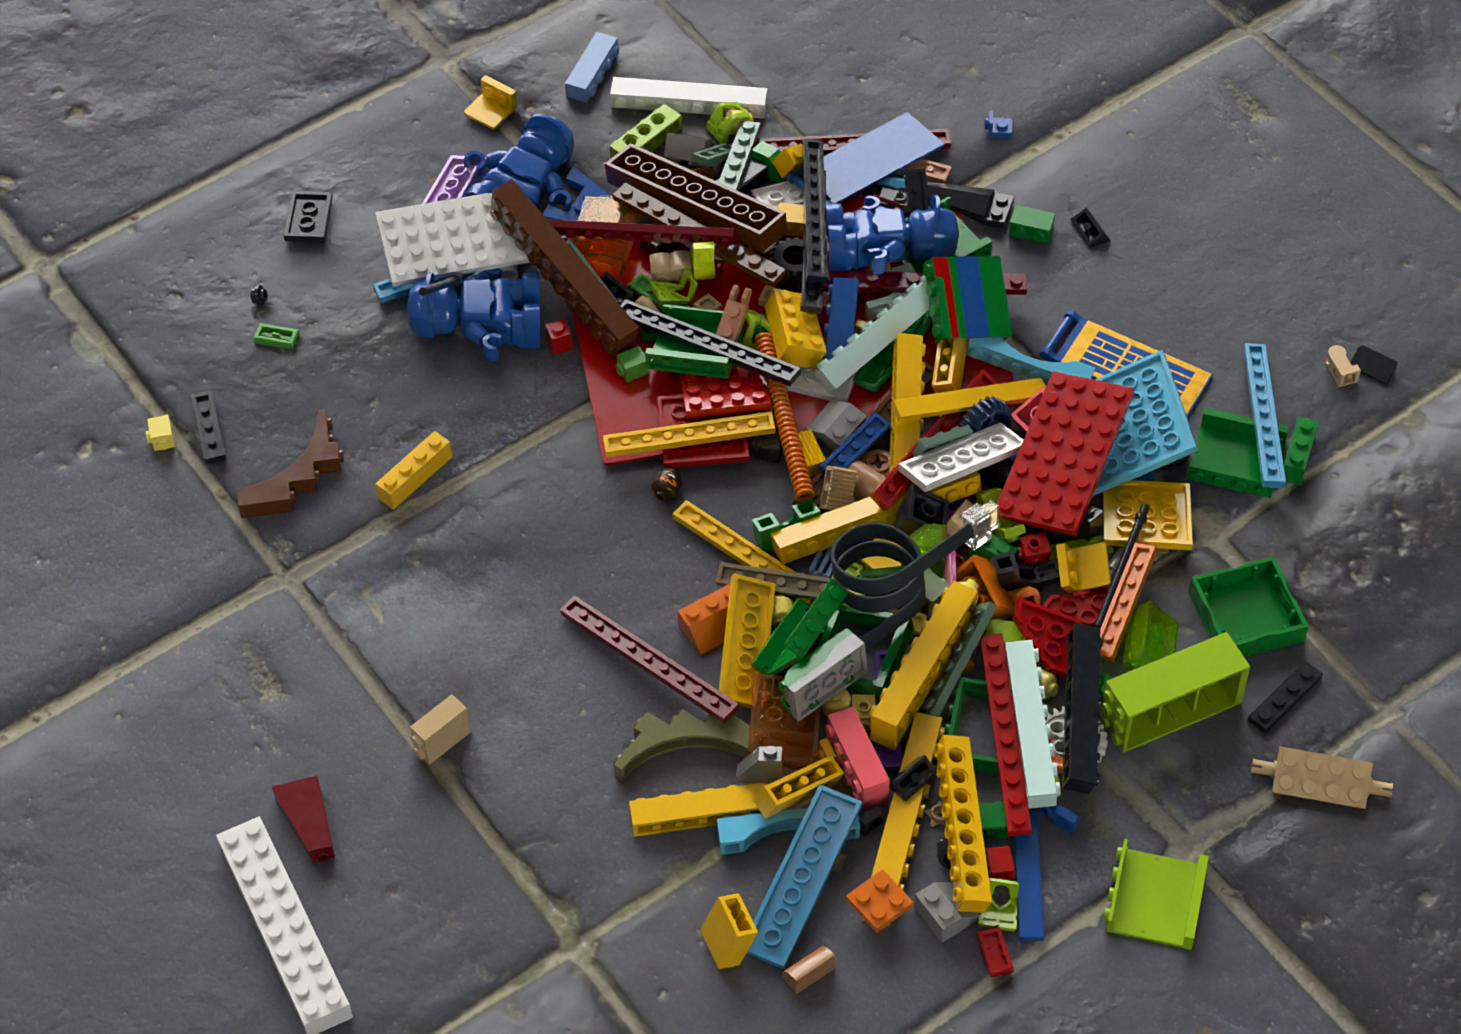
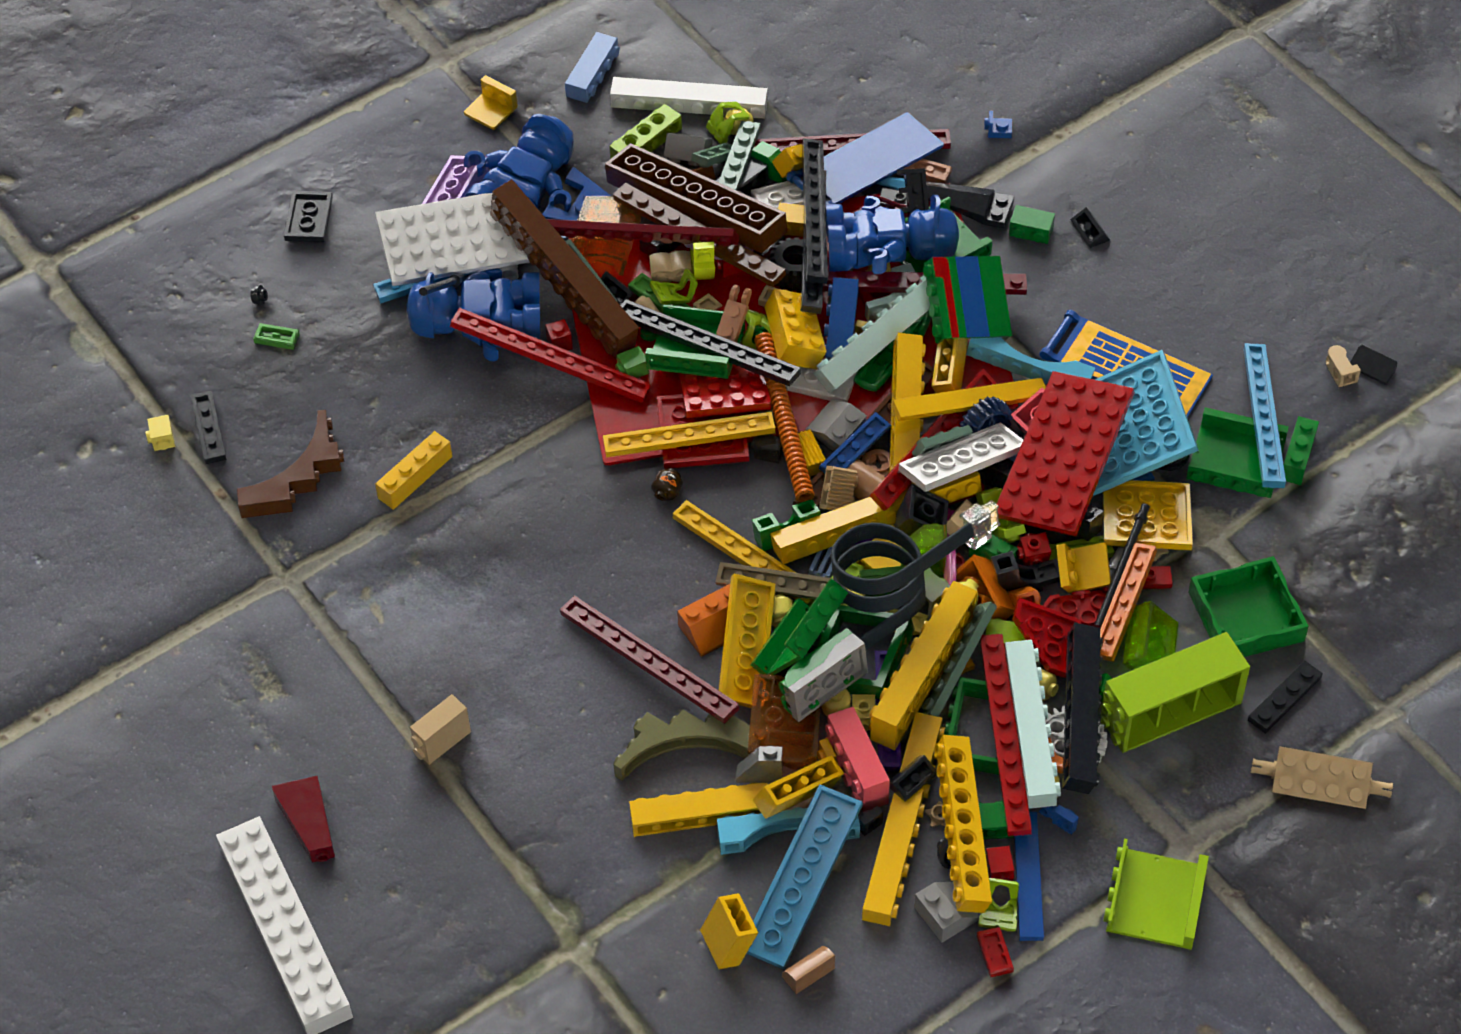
(550, 355): none -> red plate
(879, 901): orange plate -> none
(1159, 578): none -> red plate

